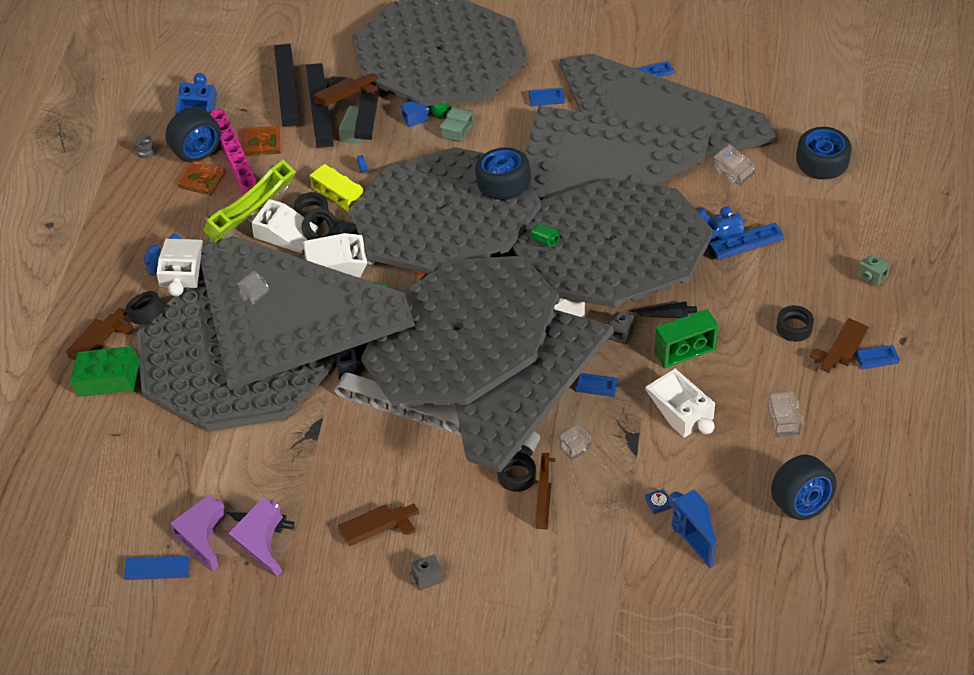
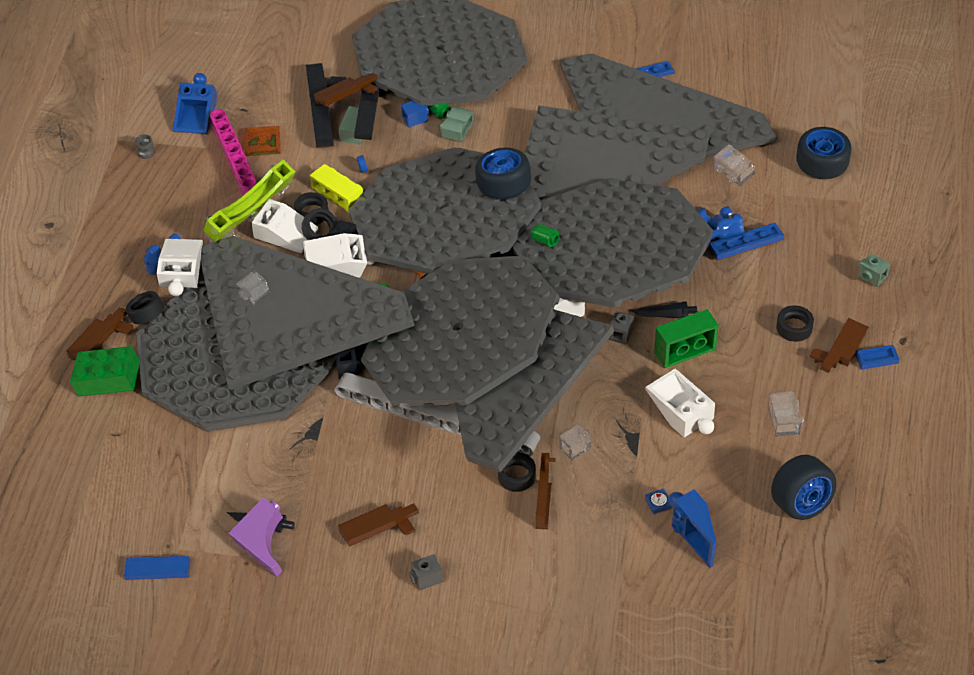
(193, 134): black wheel -> none
(196, 528): medium lavender arch -> none
(202, 178): clear orange tile -> none
(286, 85): black beam -> none
(546, 97): blue tile -> none
(596, 384): blue tile -> none

